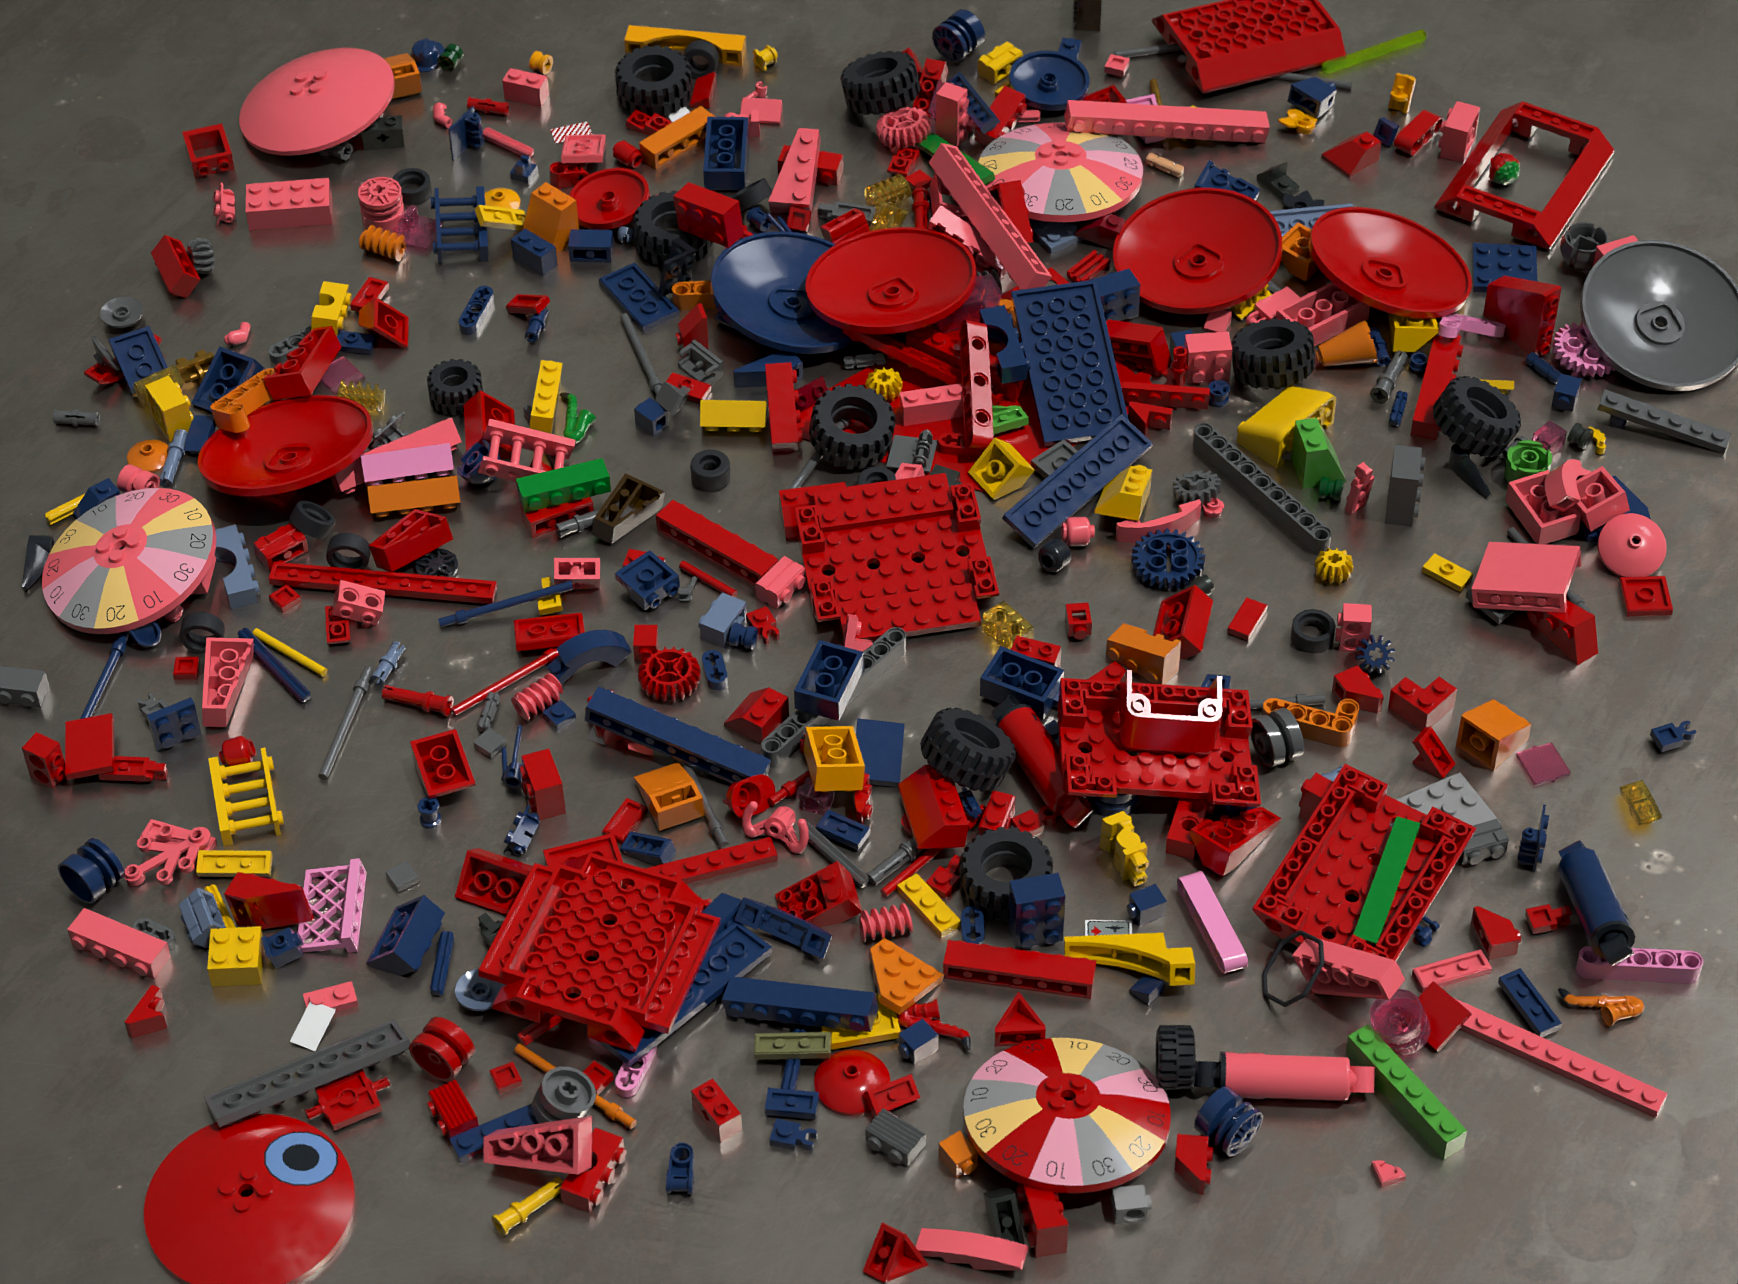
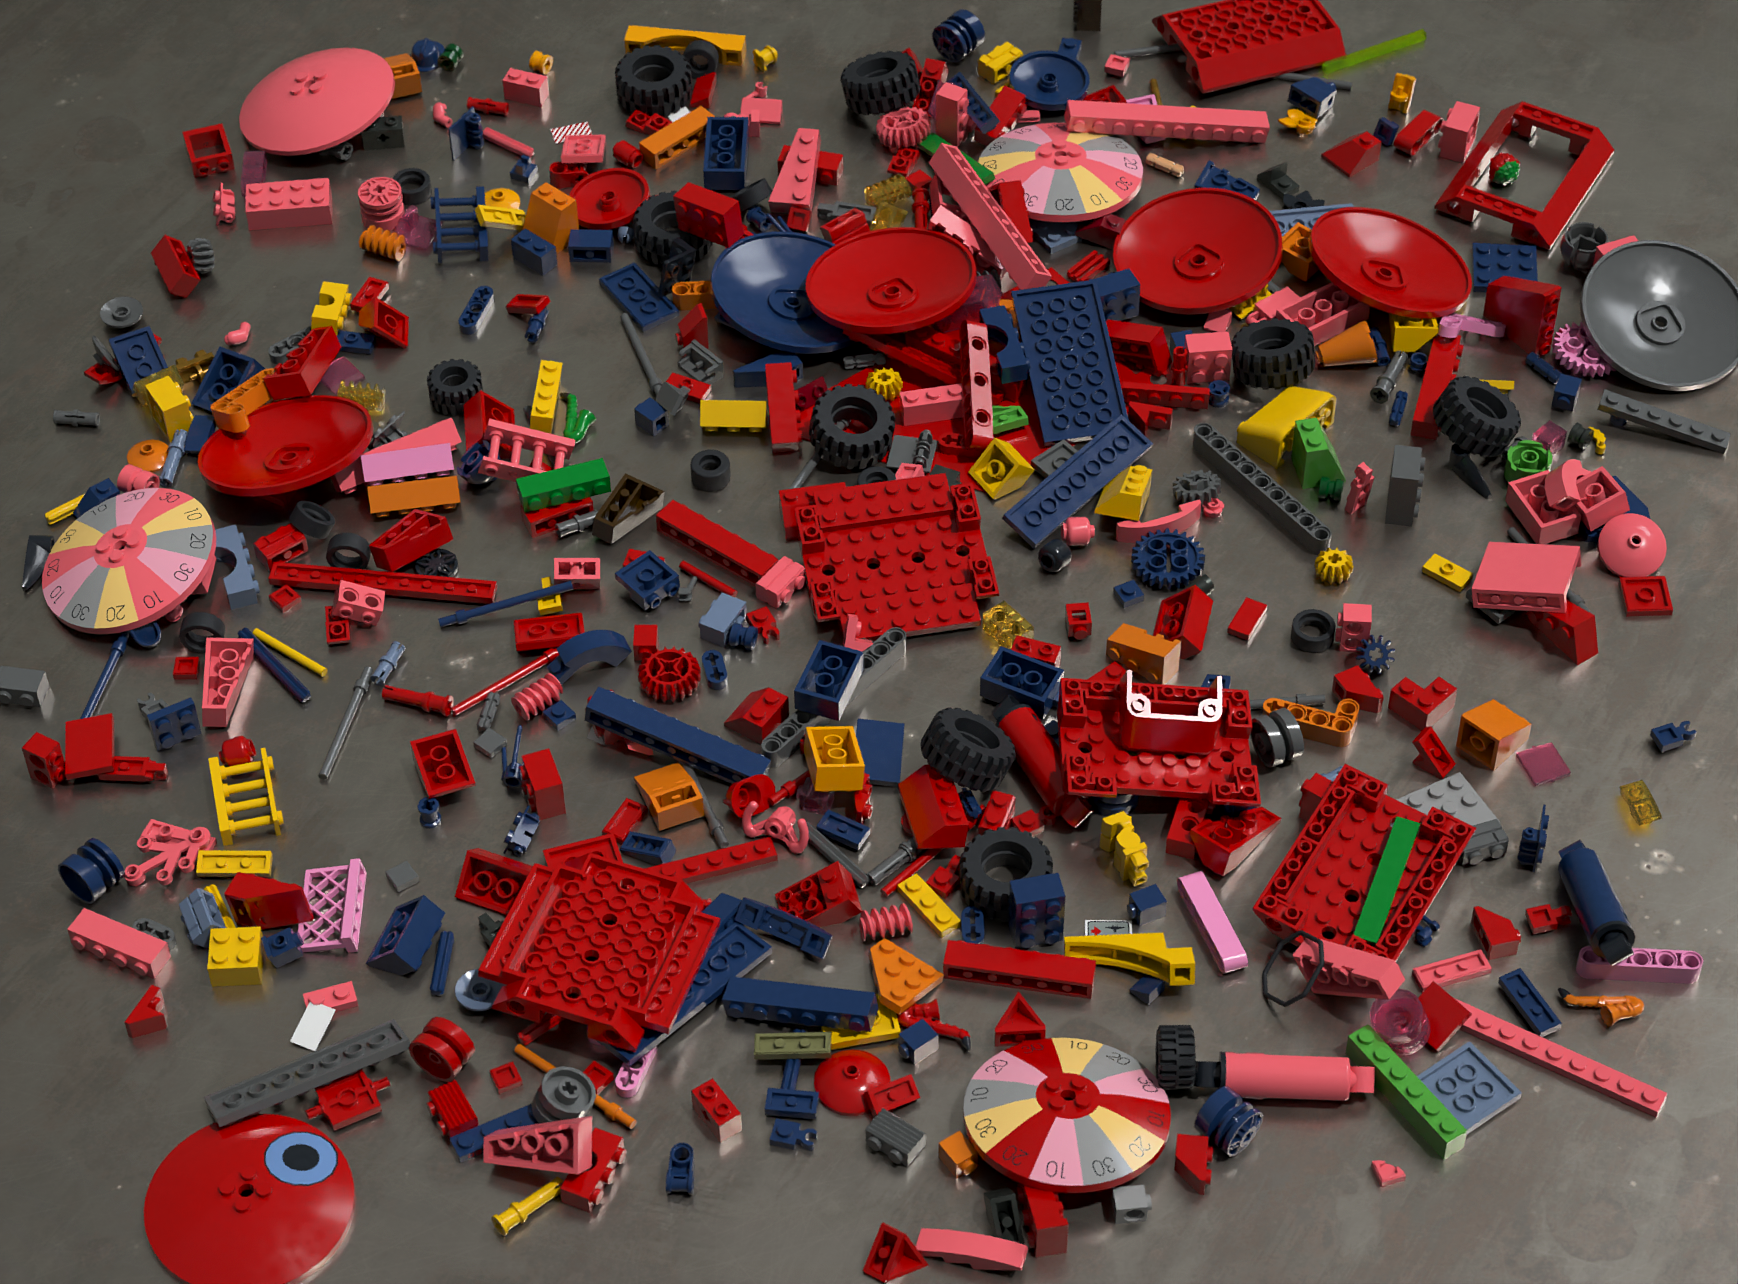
(253, 169): none -> clear pink beam
(1128, 593): none -> dark blue plate
(1470, 1086): none -> sand blue plate

